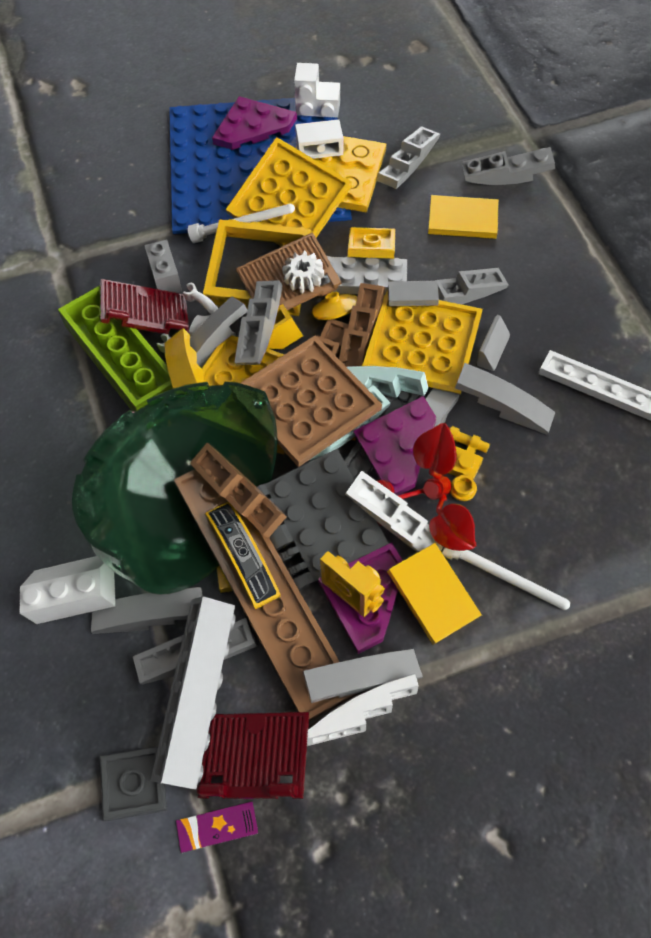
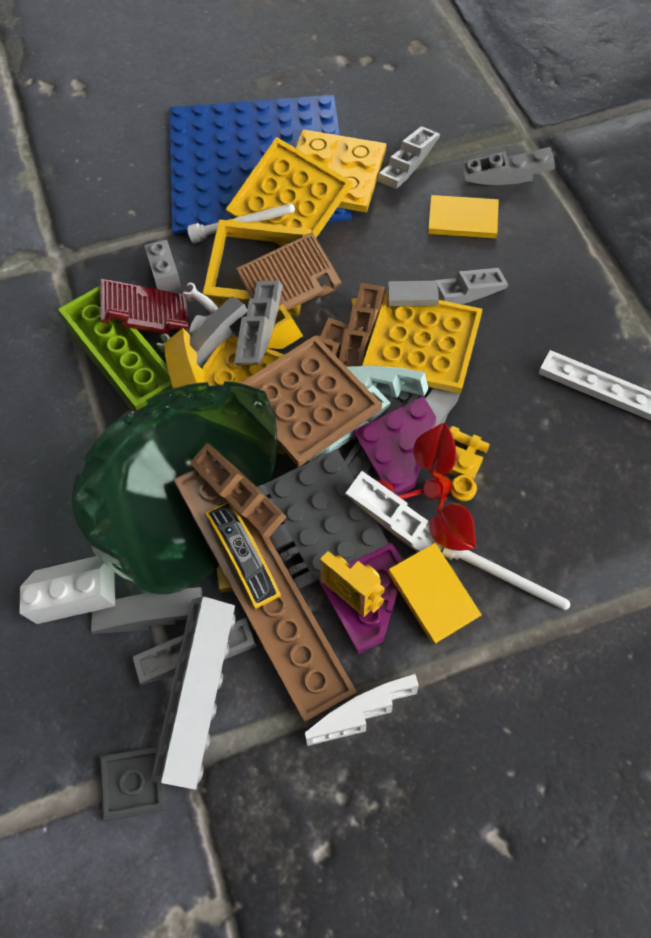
(216, 827): magenta sticker -> none
(252, 122): magenta plate -> none
(253, 754): dark red window -> none
(303, 272): white gear -> none
(312, 96): white brick -> none
(320, 138): white brick -> none
(334, 306): yellow dish -> none
(359, 674): light grey slope -> none
(366, 270): light grey plate -> none
(371, 242): yellow tile -> none
(493, 344): light grey slope -> none
(505, 397): light grey slope -> none

